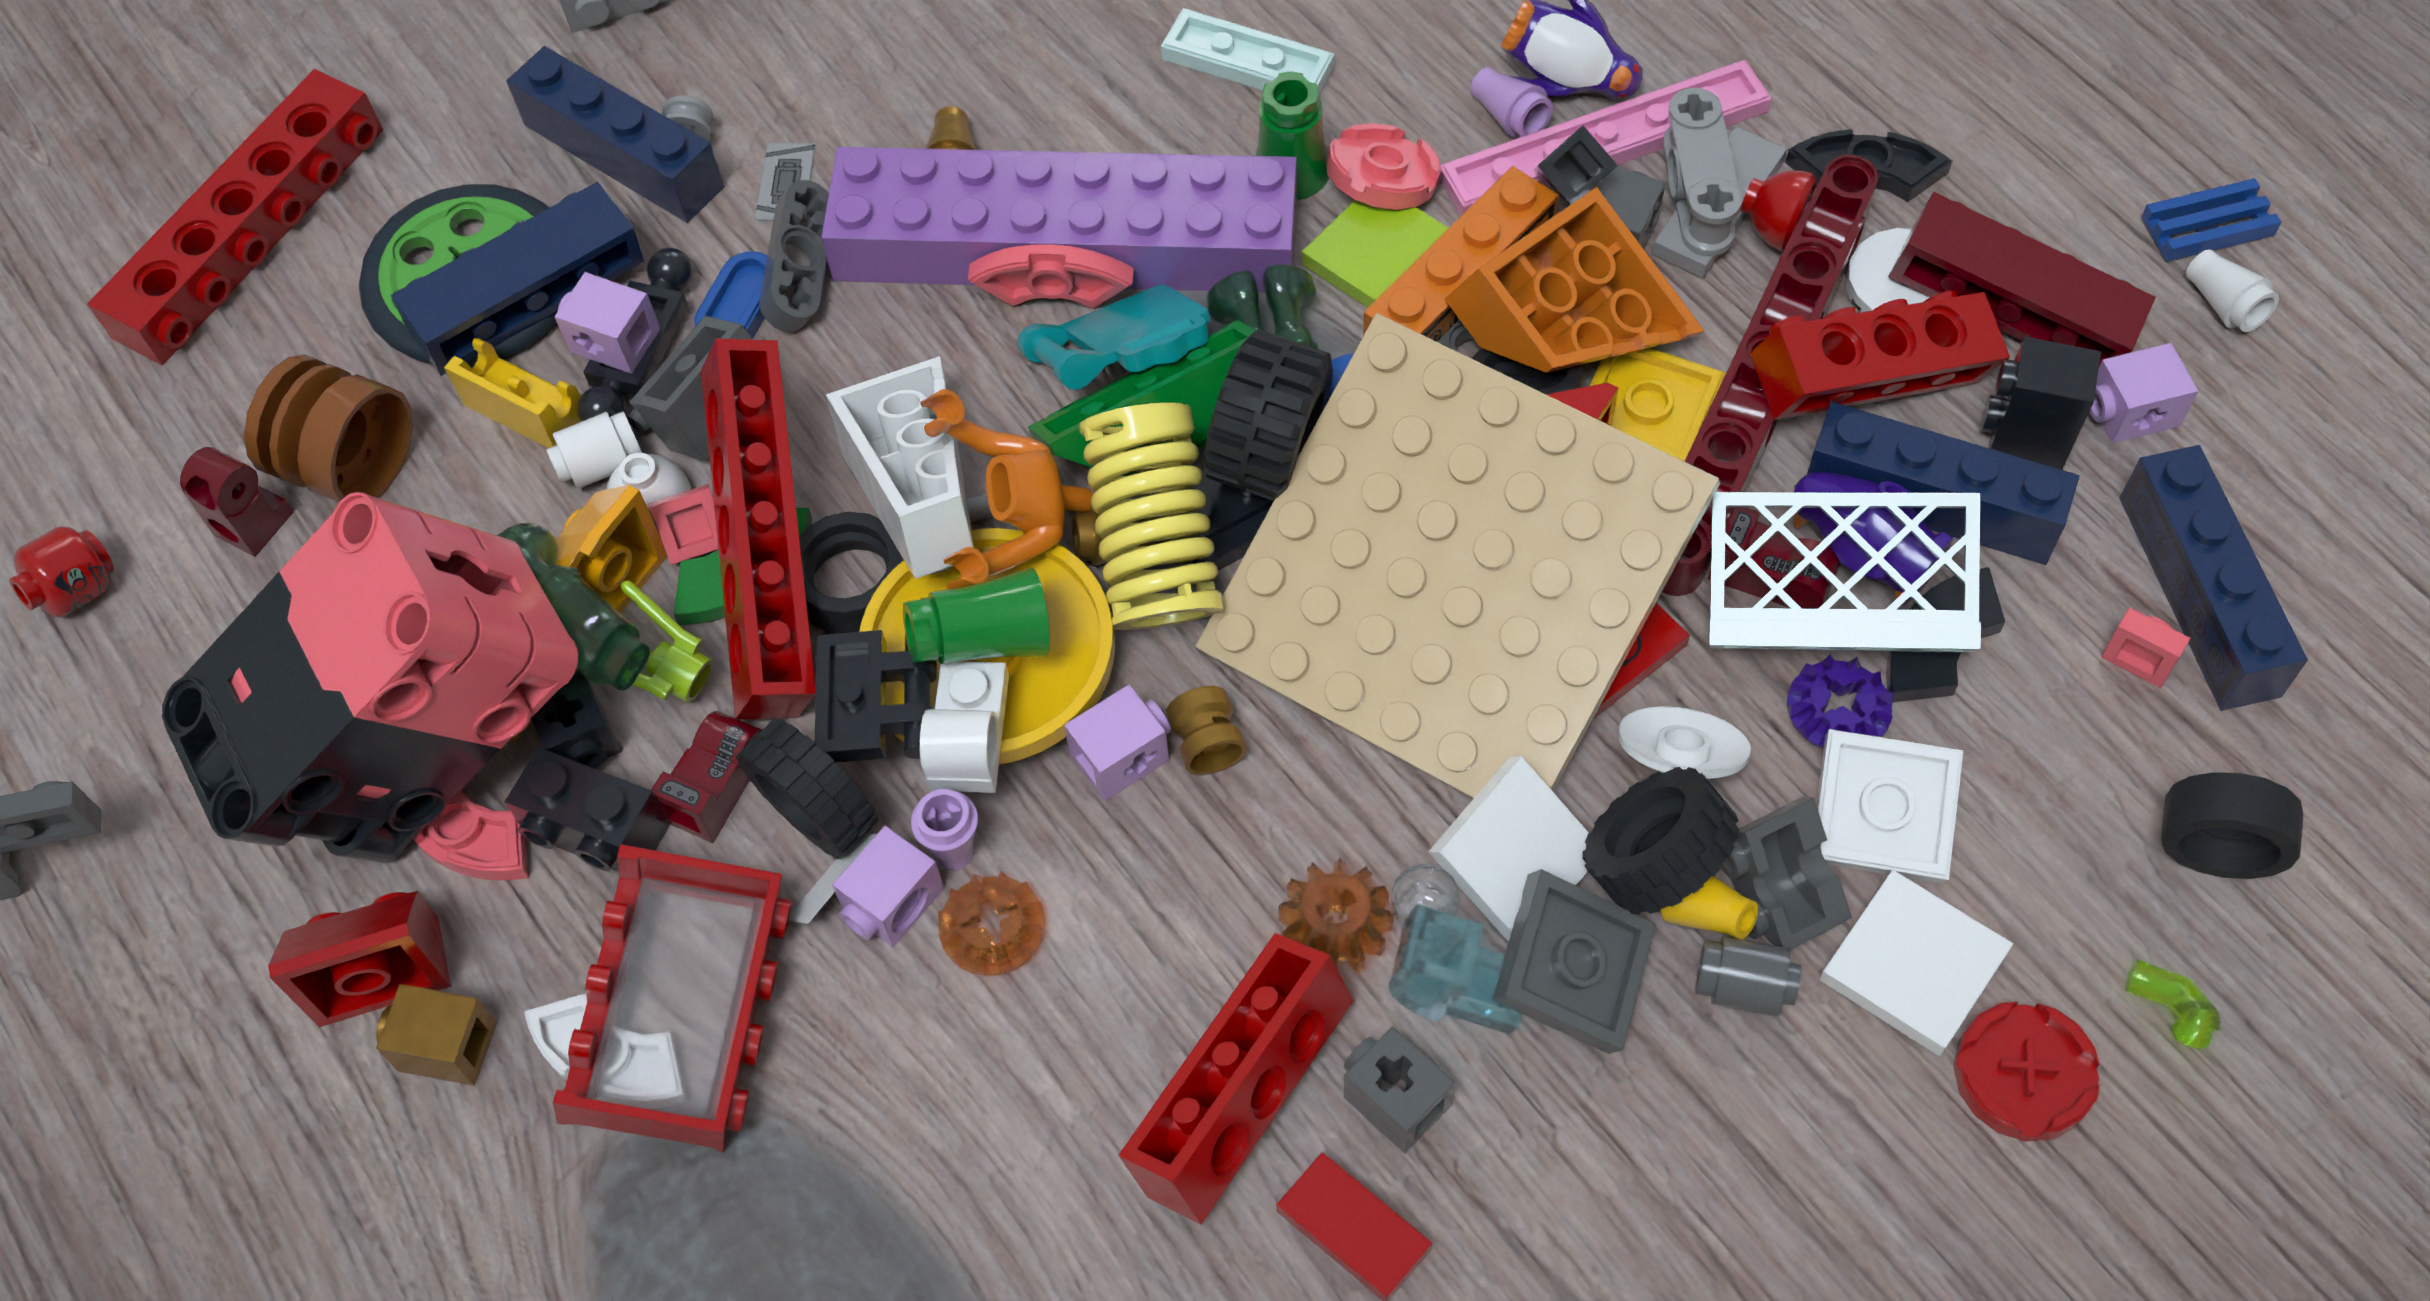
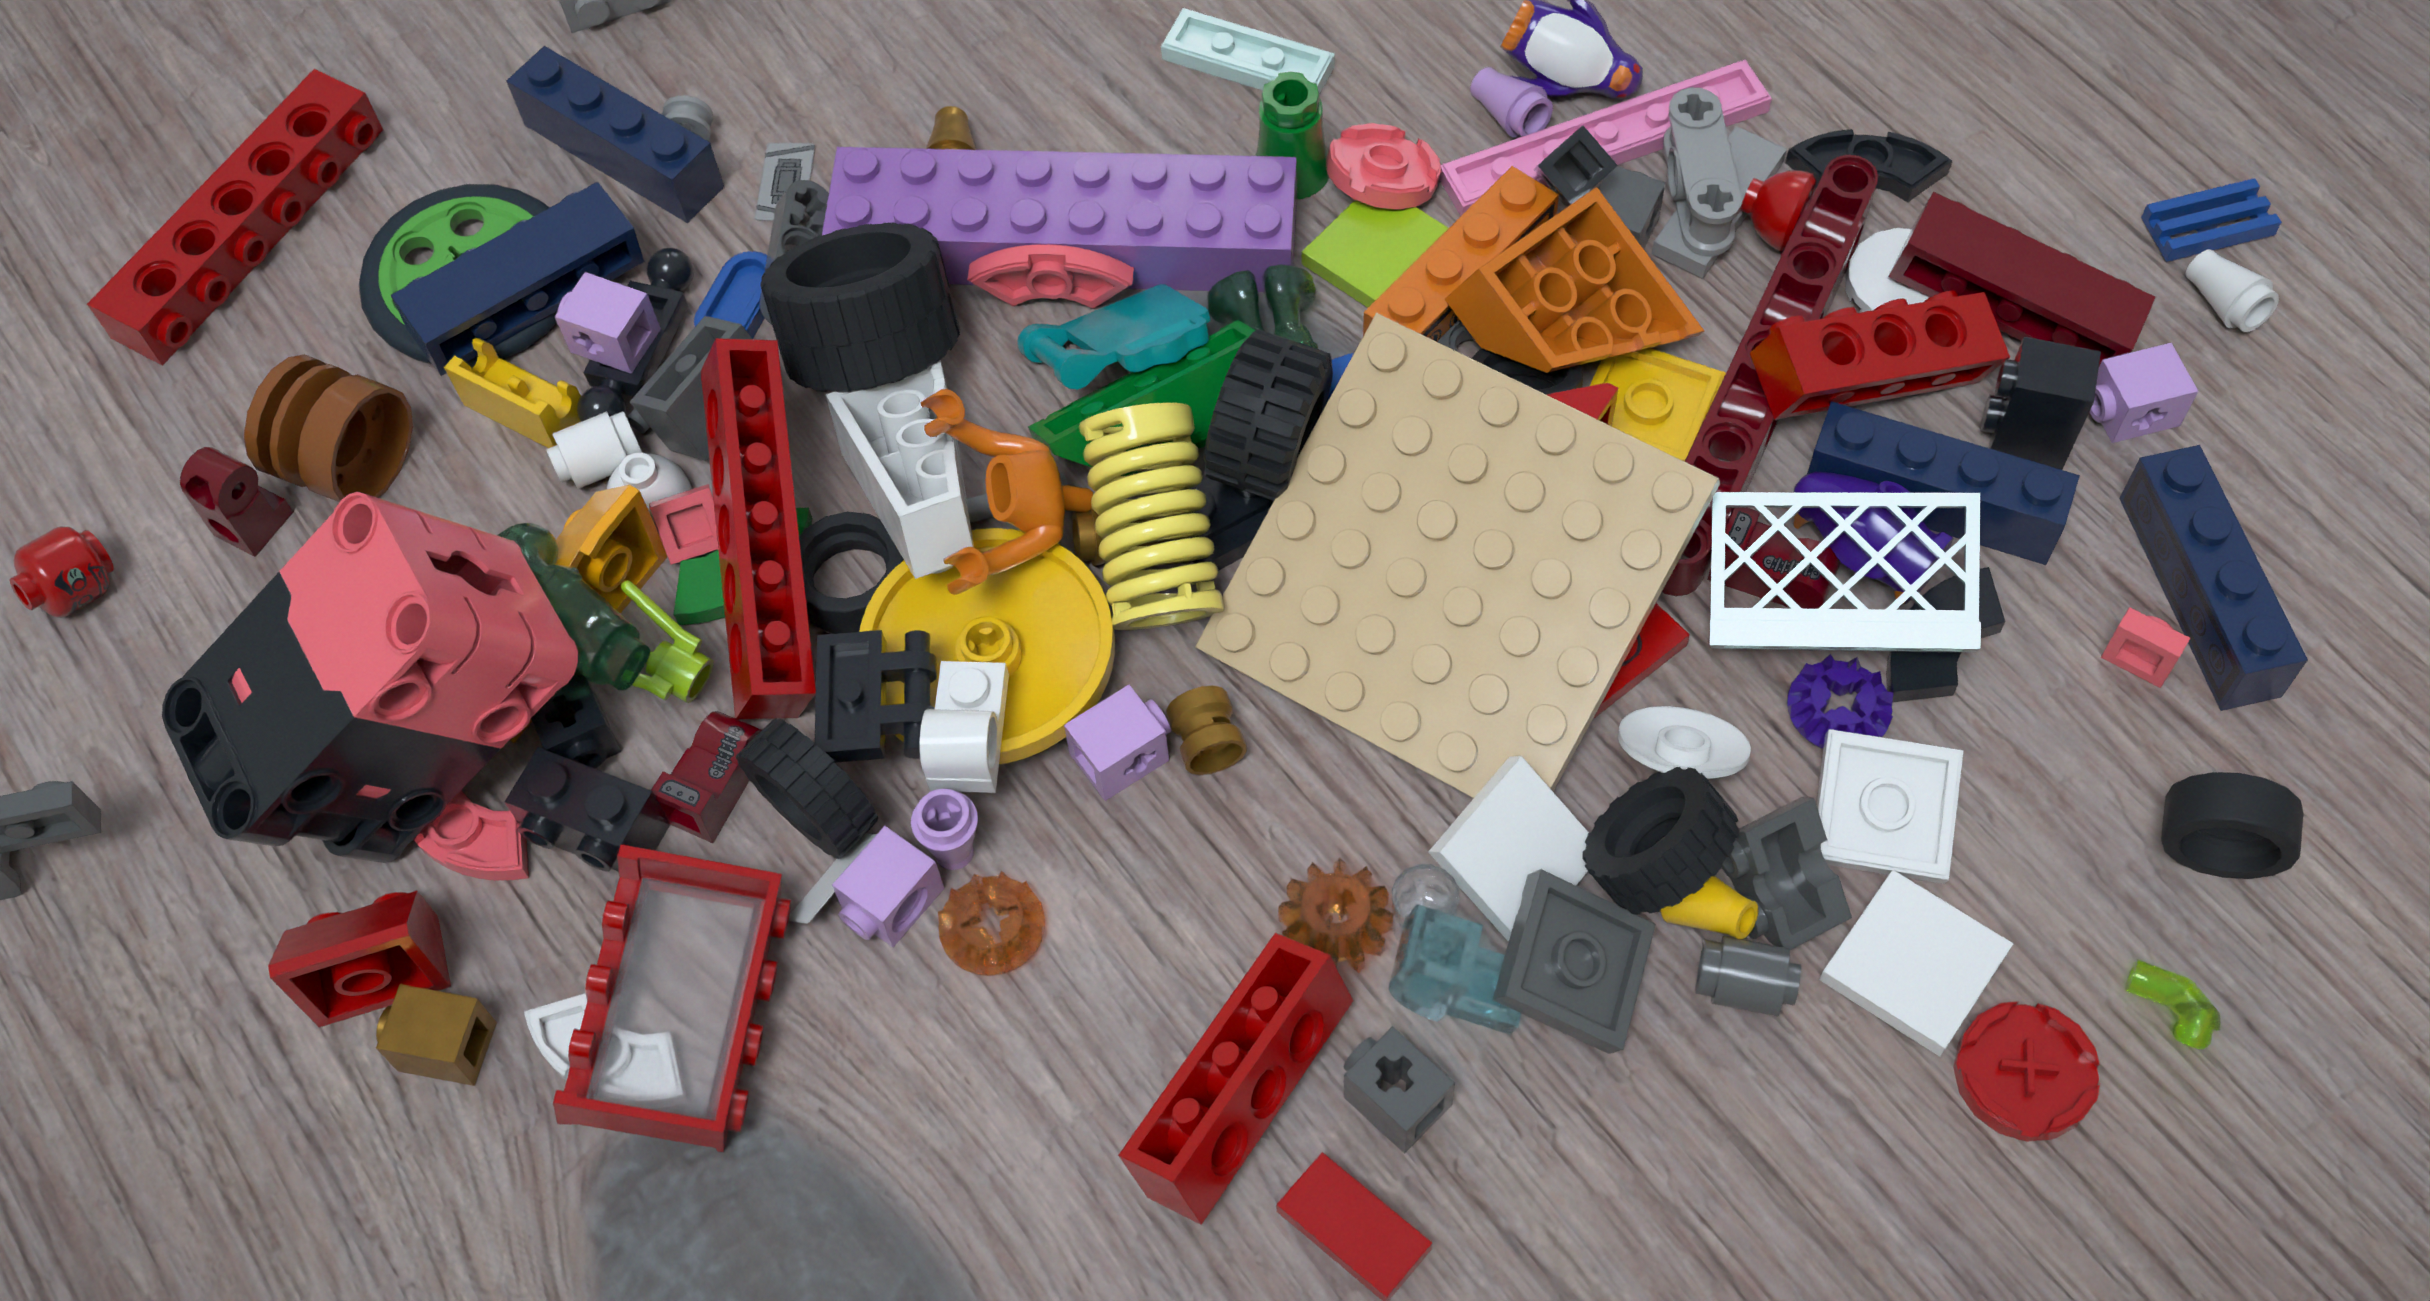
(861, 307): none -> black tyre
(980, 621): green plant -> none

